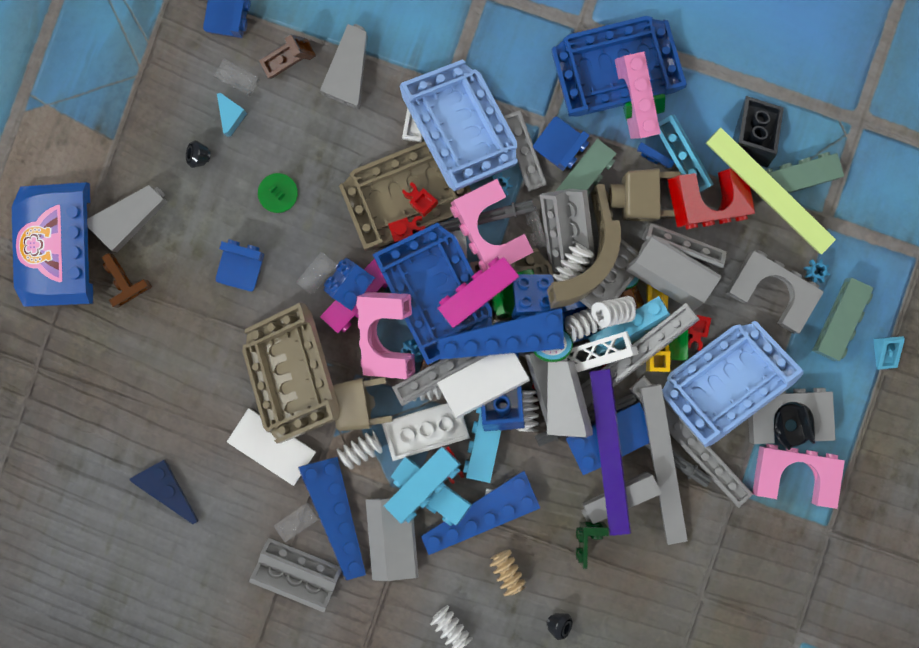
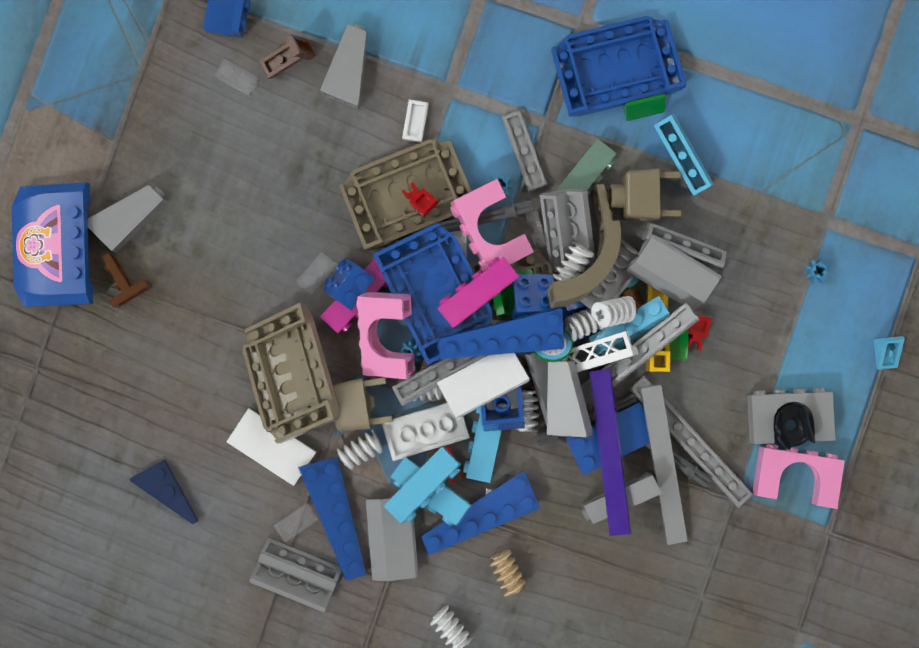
(197, 154): black cone -> none
(230, 114): medium azure slope -> none
(239, 265): blue bracket -> none
(277, 193): green piece -> none
(403, 228): red plate -> none
(460, 124): light blue slope -> none
(560, 625): black cone -> none
(561, 143): blue bracket -> none
(587, 529): dark green bracket -> none
(644, 116): bright pink arch -> none
(654, 156): blue tile -> none
(691, 209): red arch -> none
(729, 381): light blue slope -> none
(759, 130): black slope -> none
(770, 191): yellowish green tile -> none
(802, 294): light grey arch -> none
(808, 172): sand green brick -> none
(842, 319): sand green brick -> none

